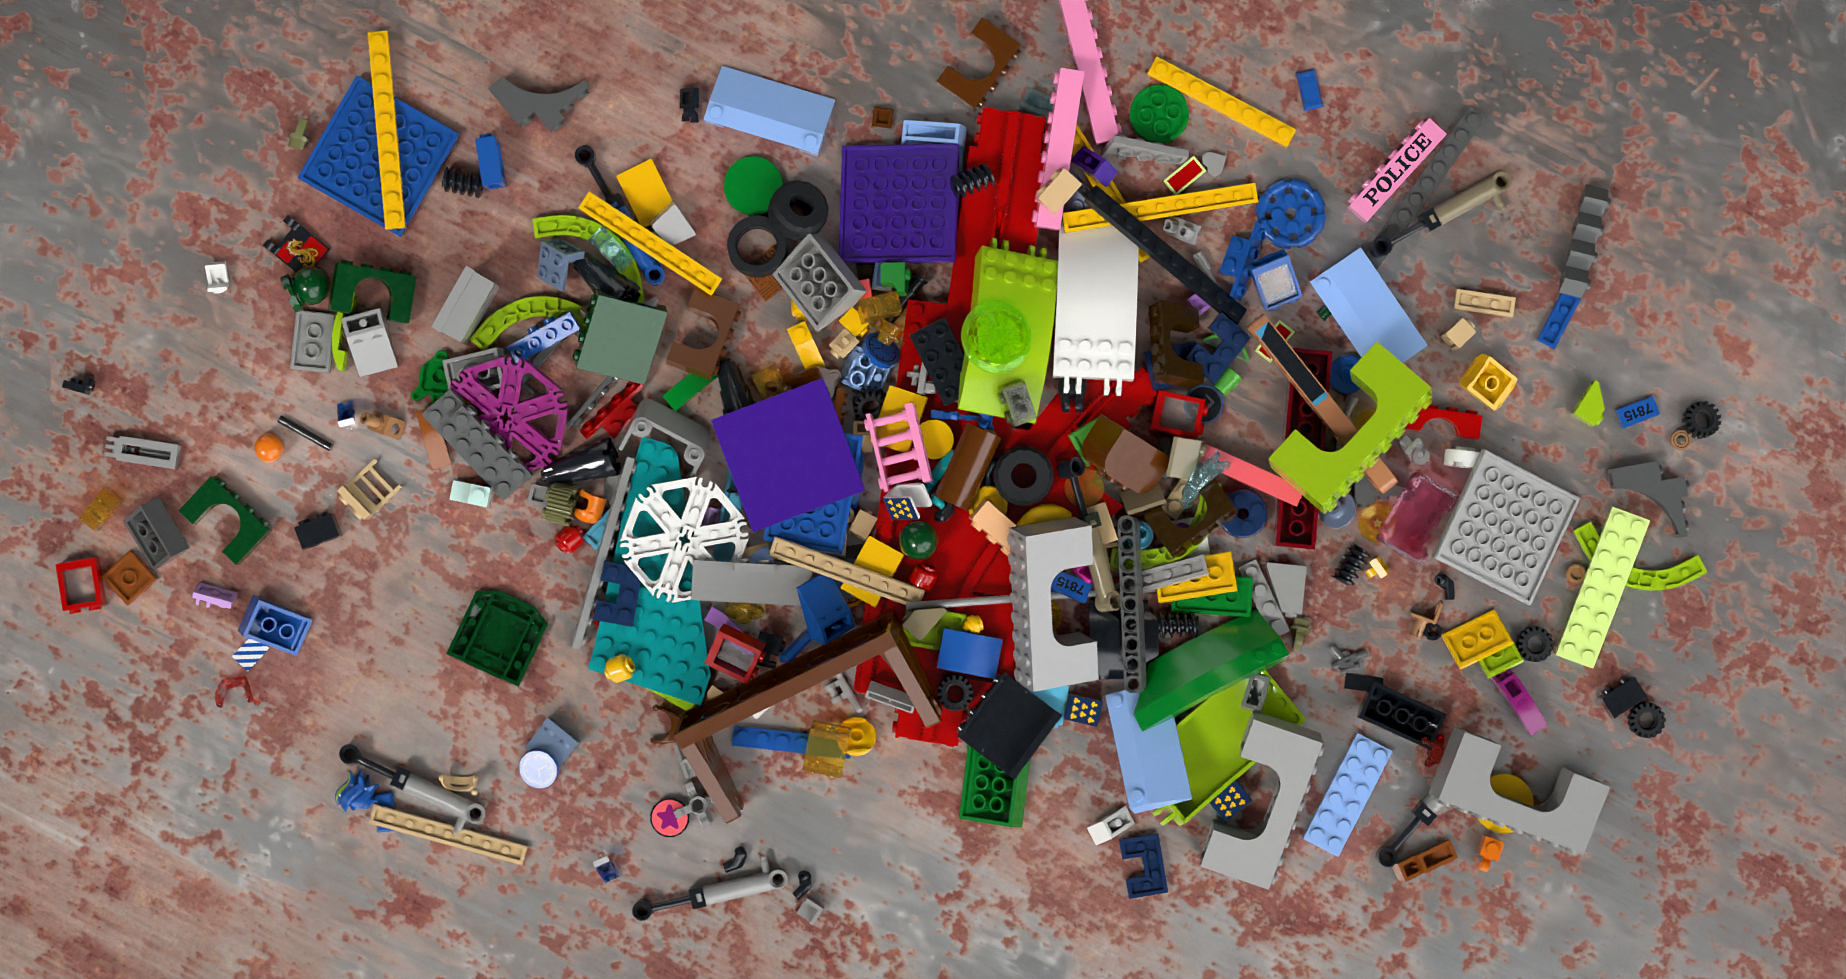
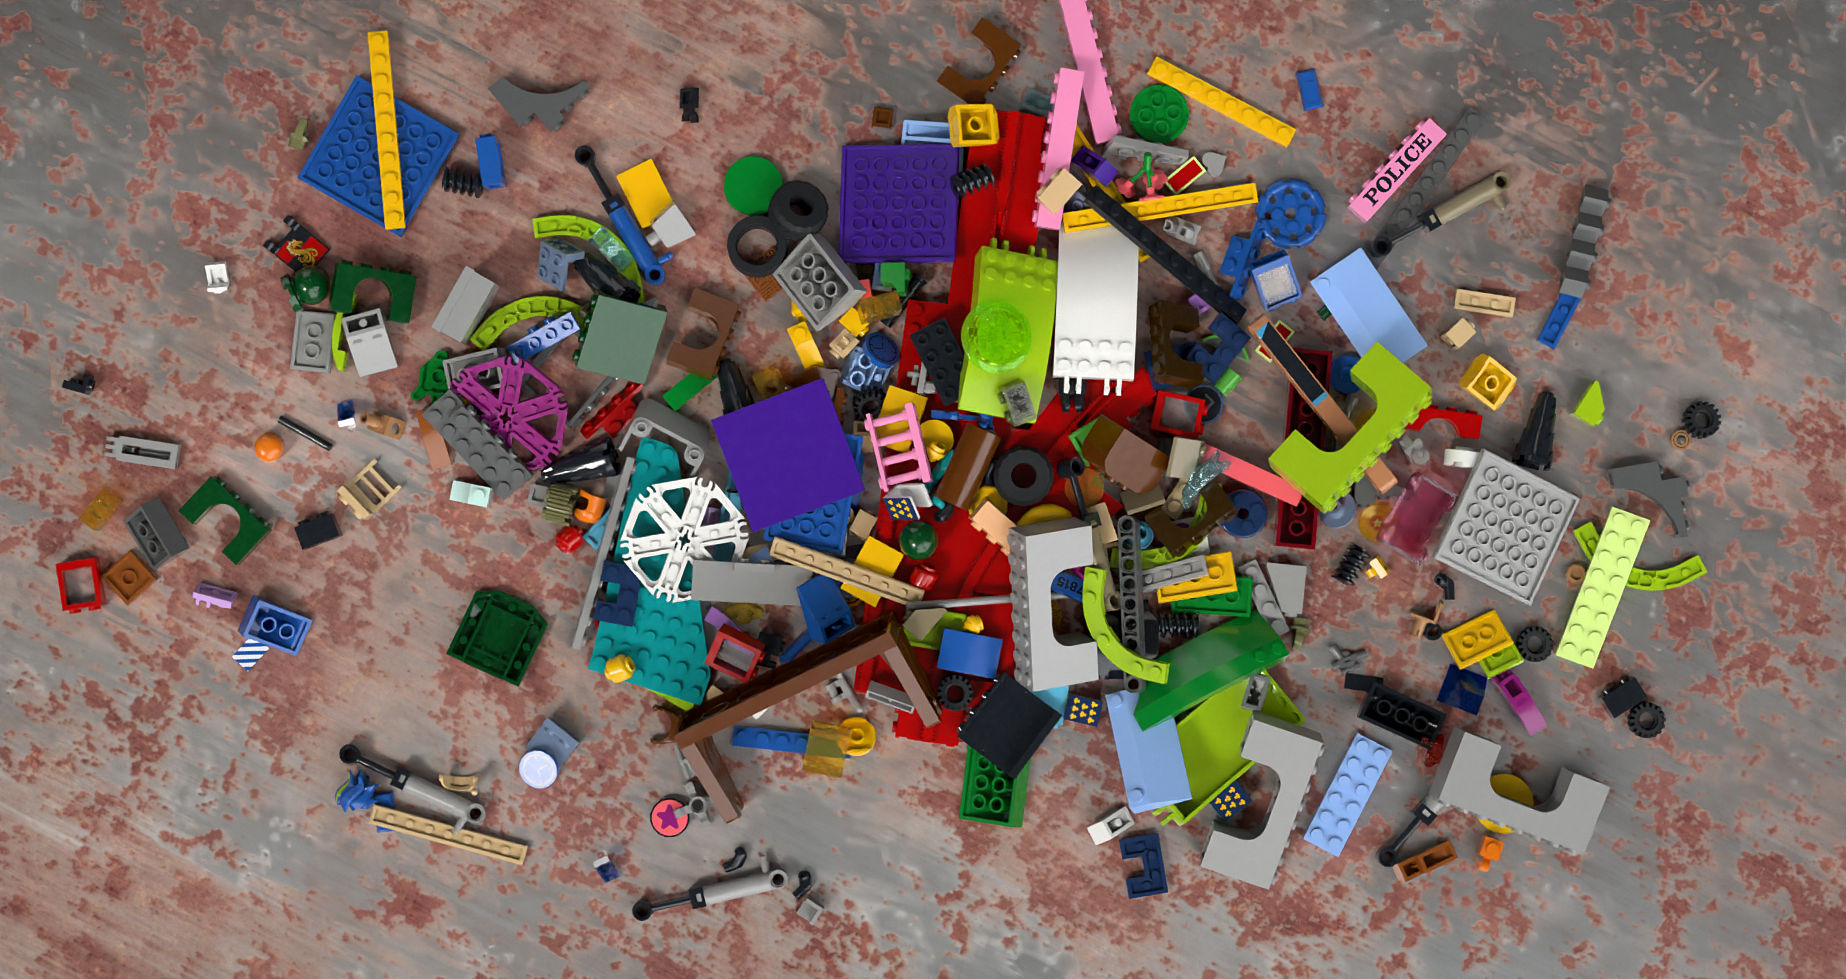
(227, 684): clear red helmet -> none
(650, 243): yellow plate -> none
(769, 110): light blue slope -> none
(888, 333): clear yellow piece -> none
(936, 451): none -> yellow plate
(973, 125): none -> yellow slope
(1106, 638): none -> lime plate
(1154, 180): none -> coral plant
(1462, 689): none -> clear blue slope
(1537, 439): none -> black cone
(1637, 412): blue tile -> none

